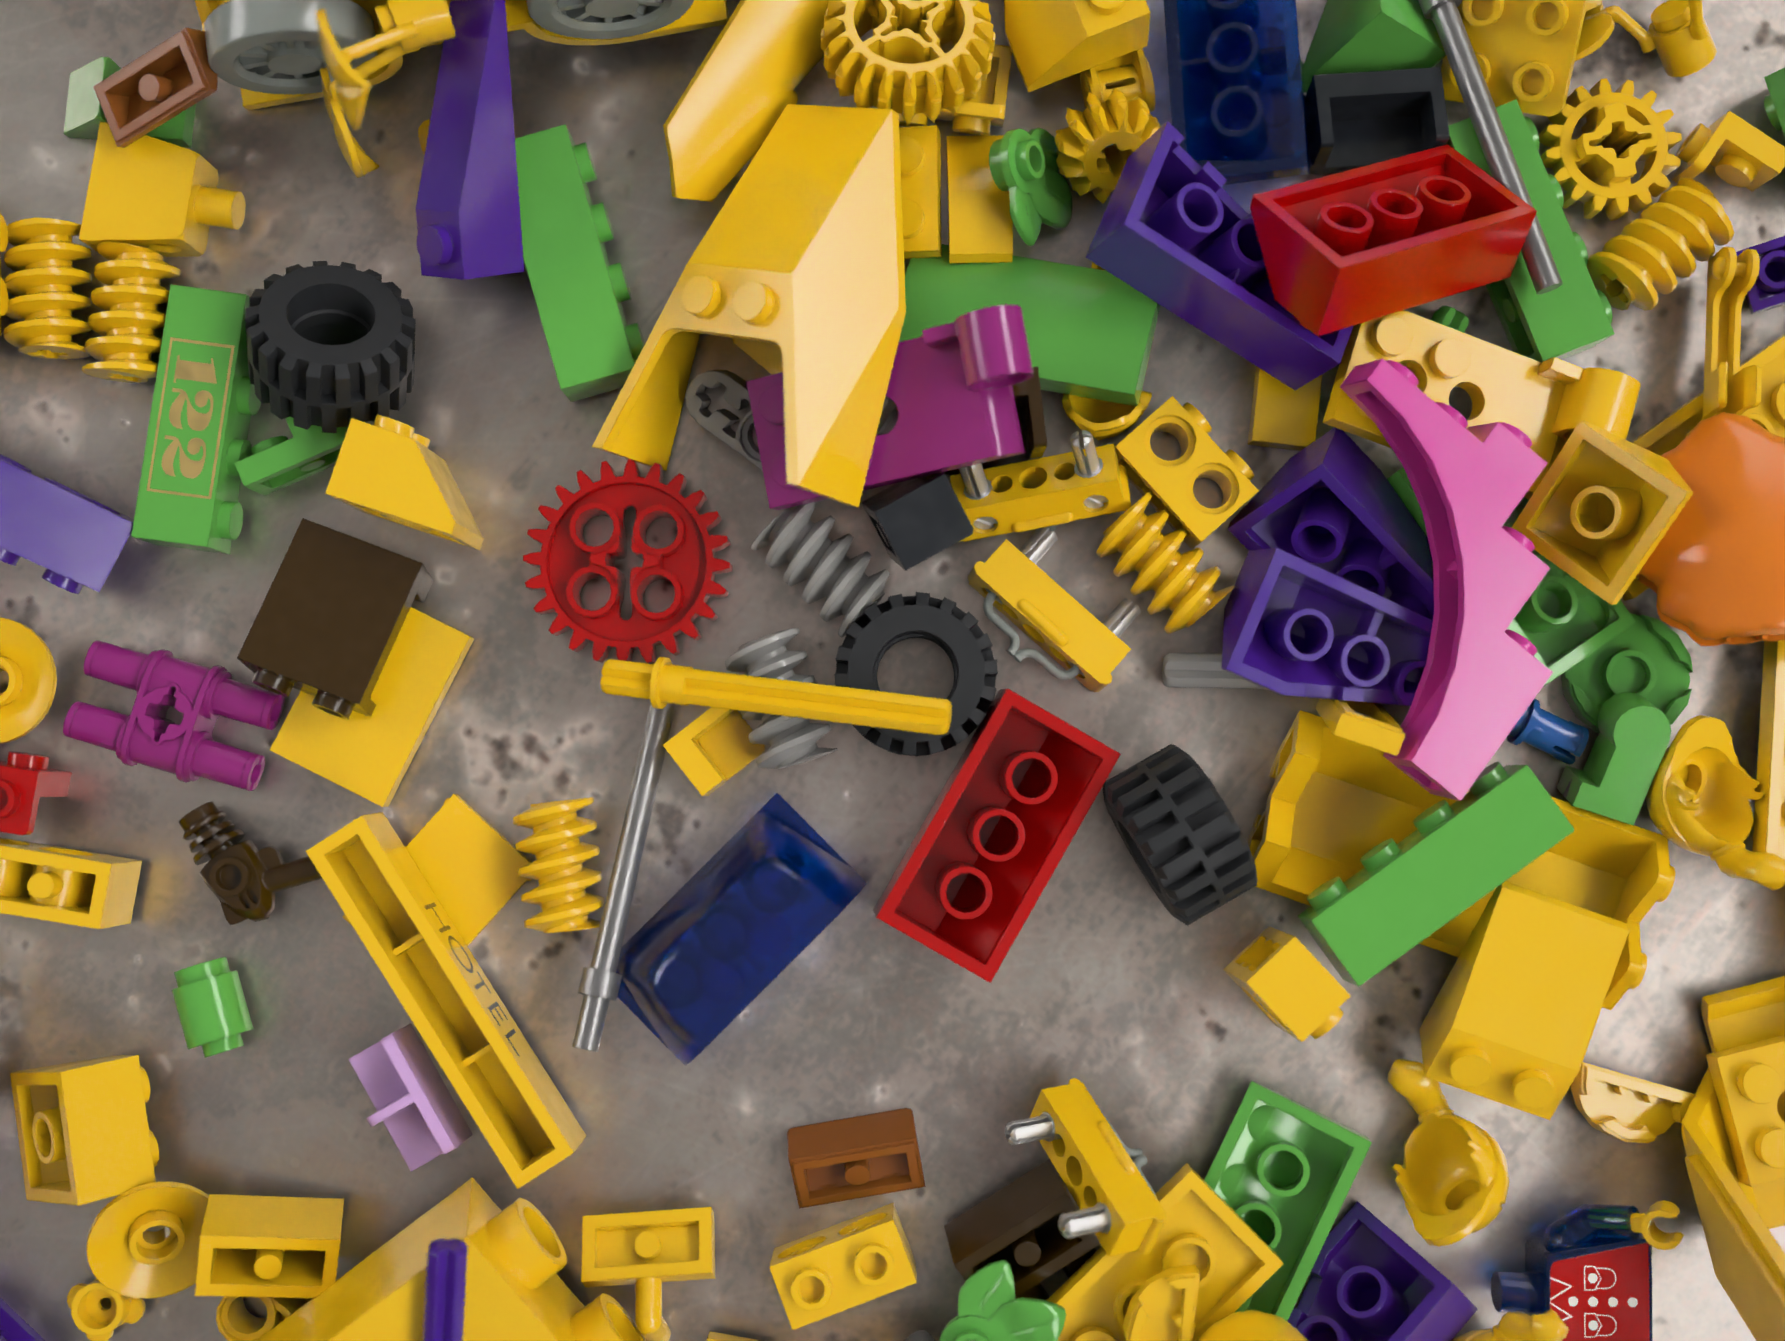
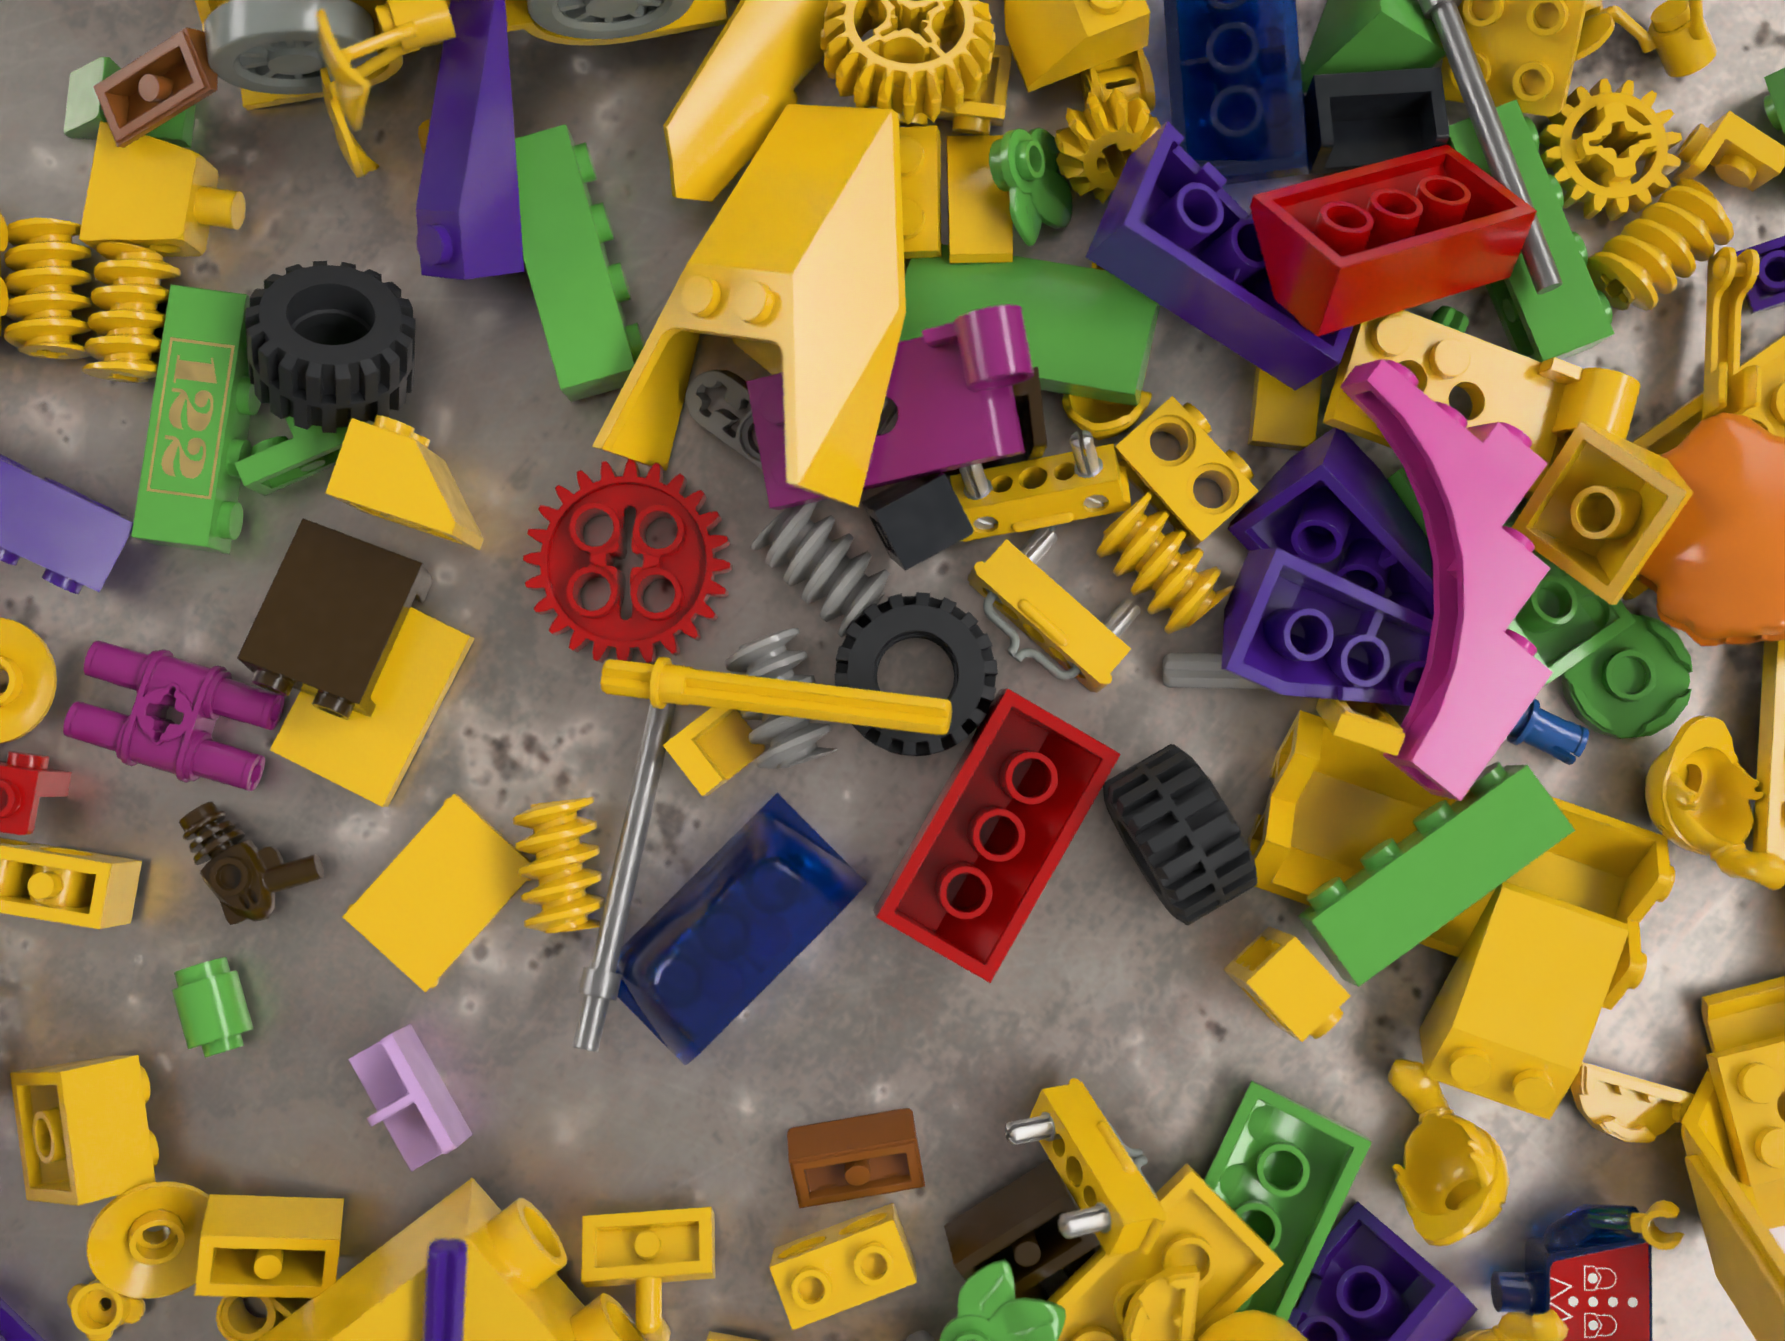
(447, 997): yellow brick -> none
(1621, 759): bright green leg -> none

